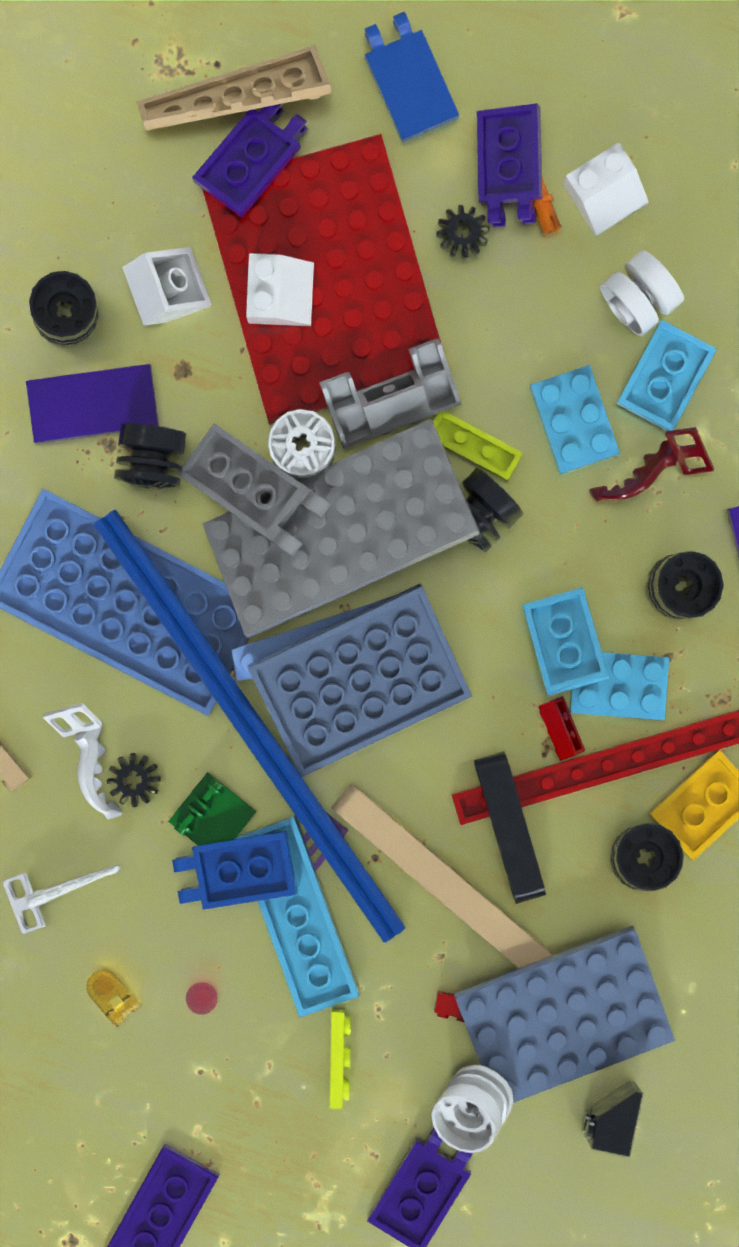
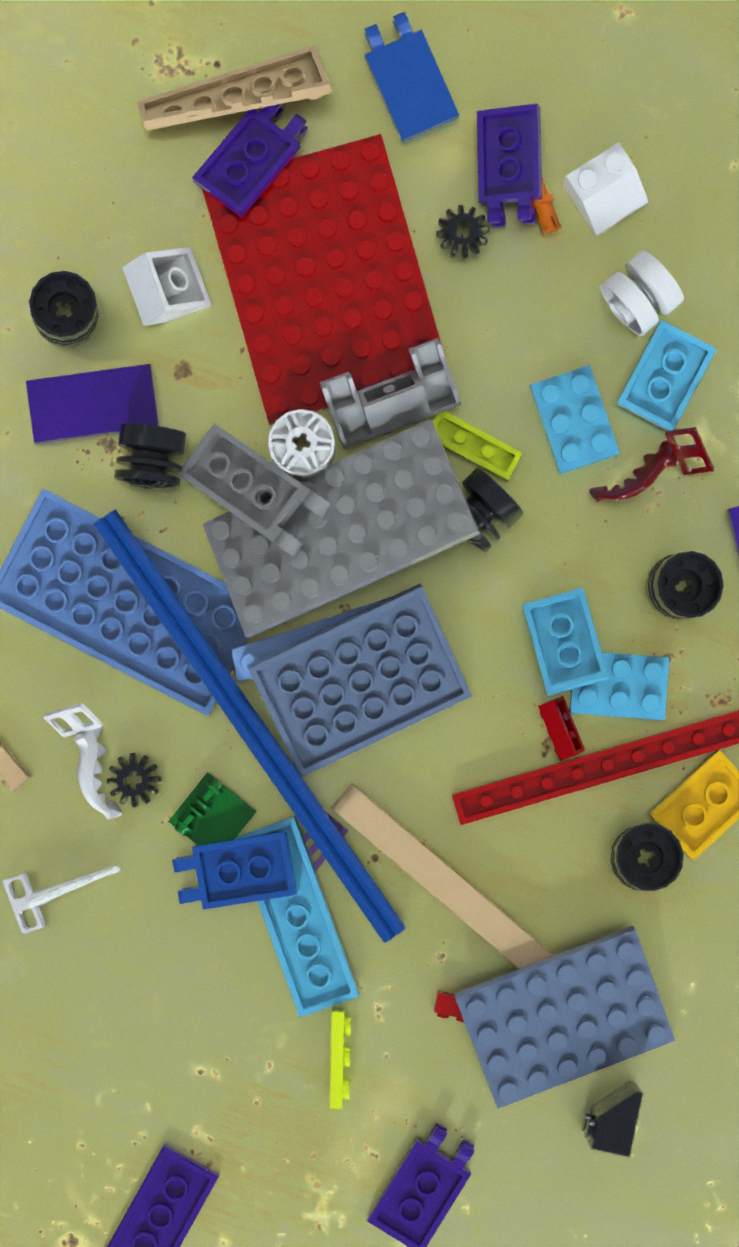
(103, 987): clear yellow plate -> none
(201, 998): clear pink plate -> none
(279, 290): white slope -> none
(472, 1108): white wheel -> none
(510, 827): black beam -> none

